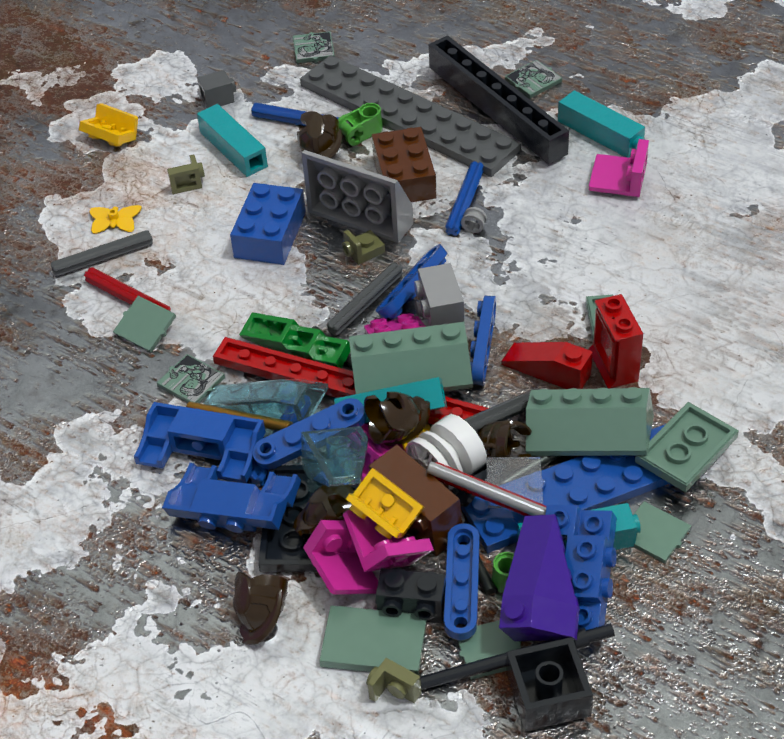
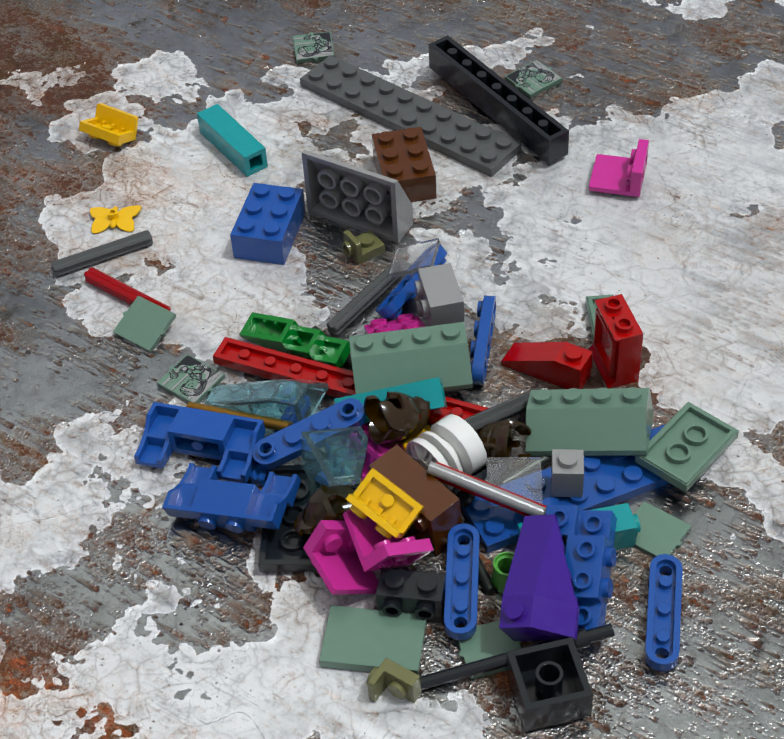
(186, 177): olive bracket -> none
(216, 89): dark grey brick -> none
(258, 604): dark brown helmet -> none
(278, 113): blue axle -> none
(320, 134): dark brown helmet -> none
(362, 123): bright green piece -> none
(414, 256): none -> clear piece
(464, 198): blue axle -> none
(472, 226): light grey bush -> none
(567, 473): none -> light grey brick
(600, 123): teal brick -> none
(663, 612): none -> blue plate

